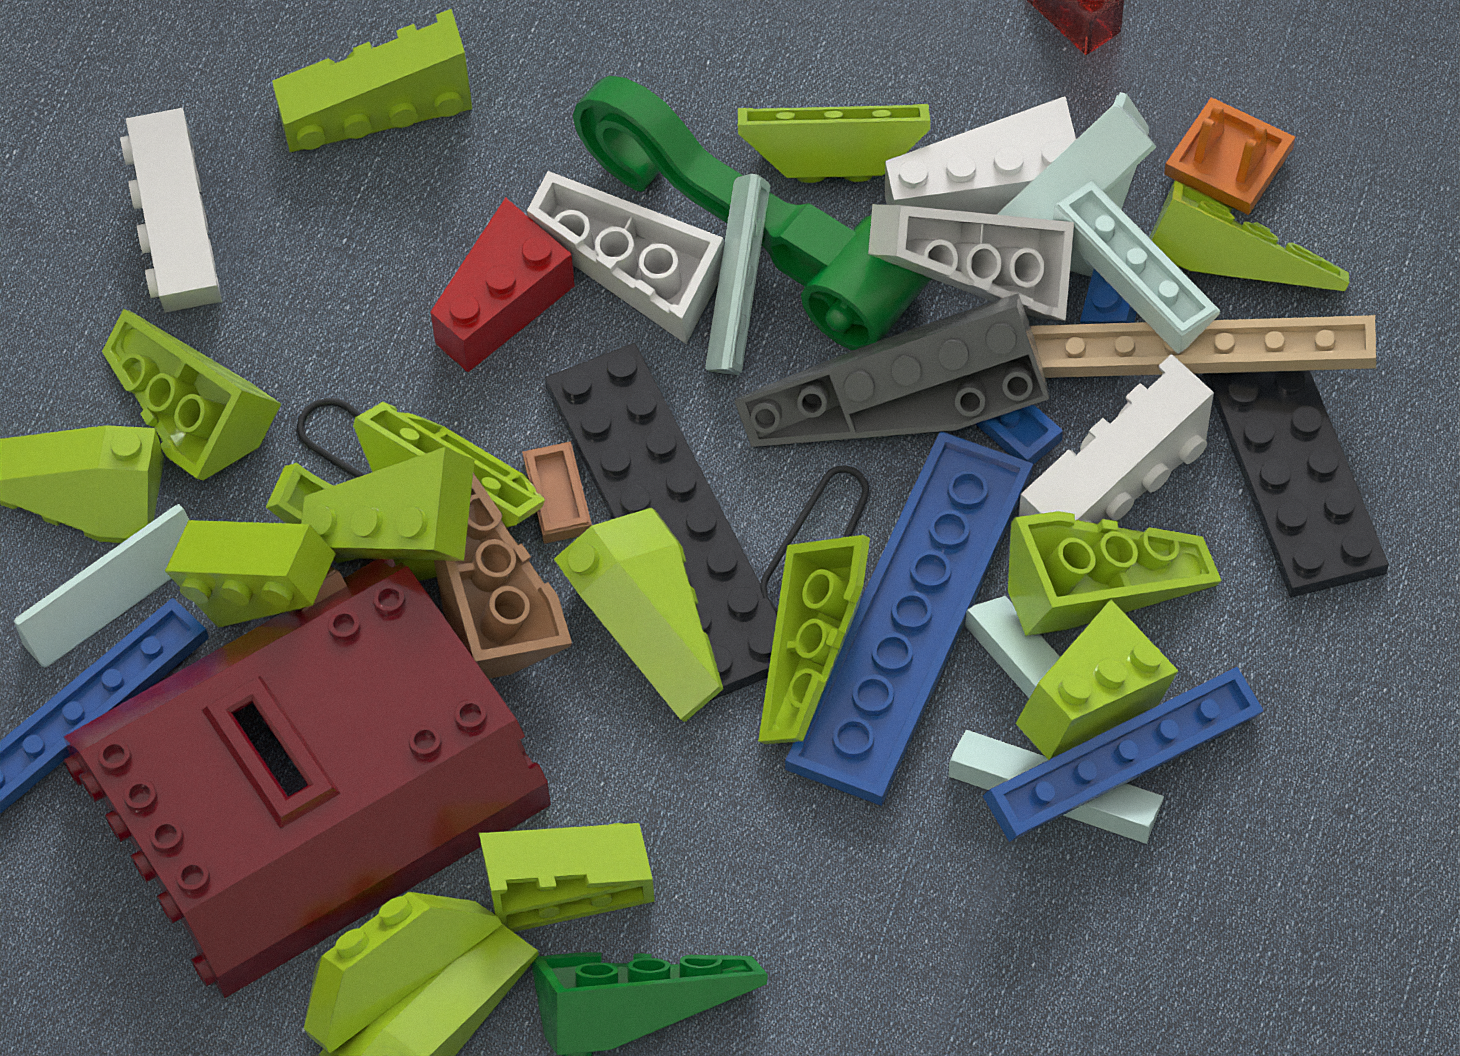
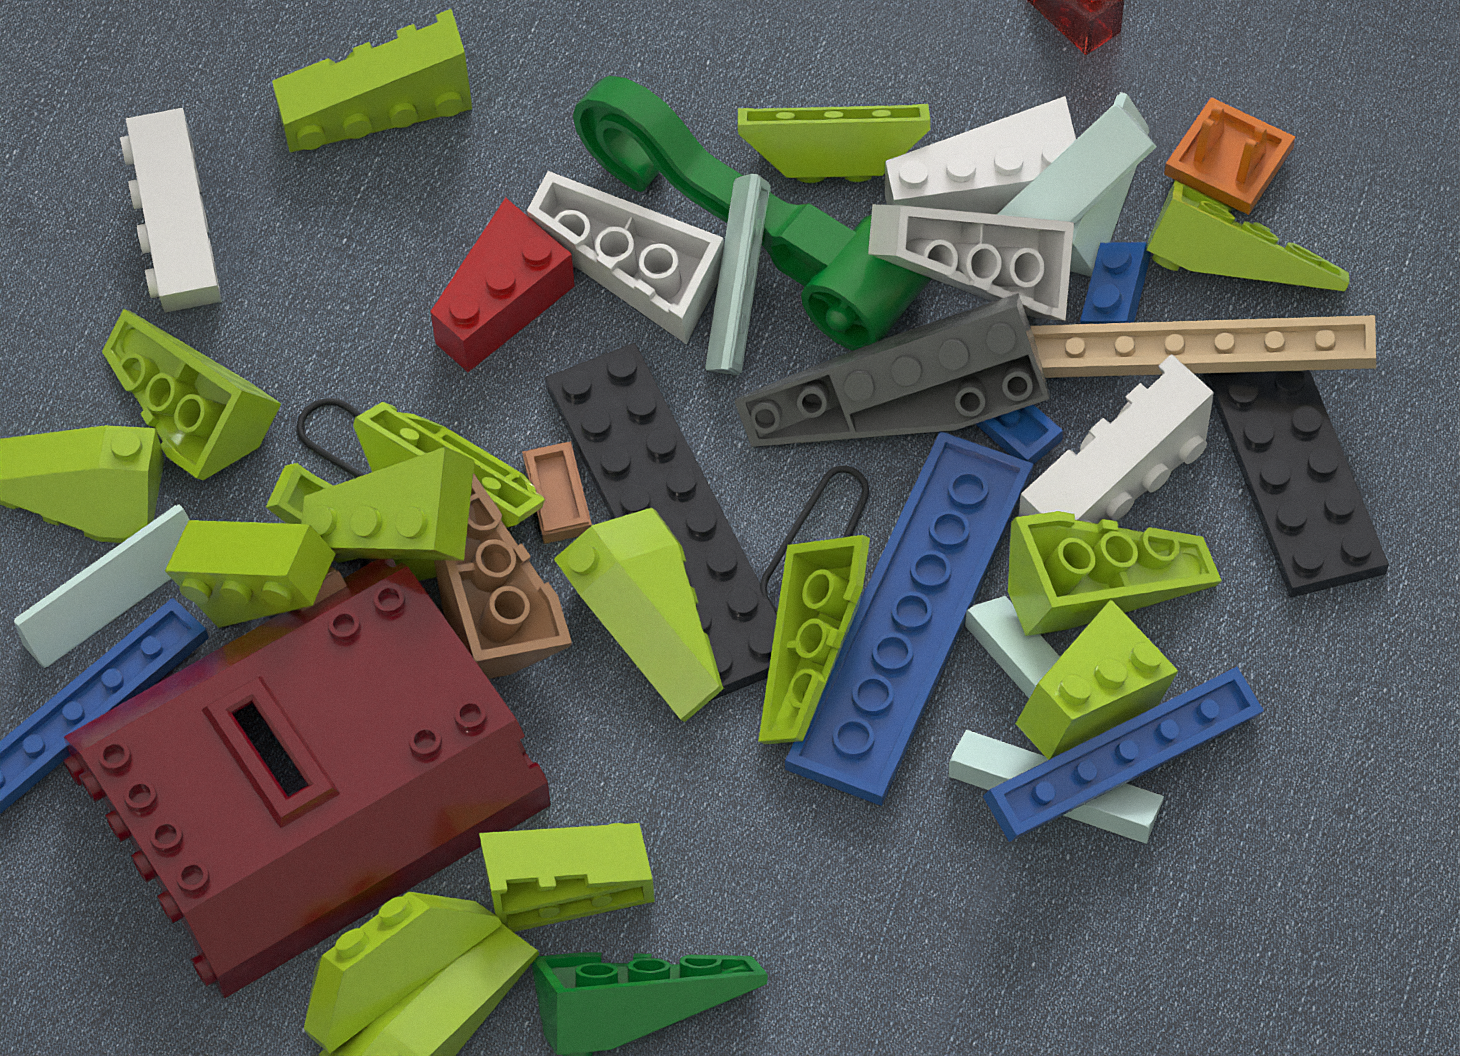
(1136, 267): light aqua slope -> none

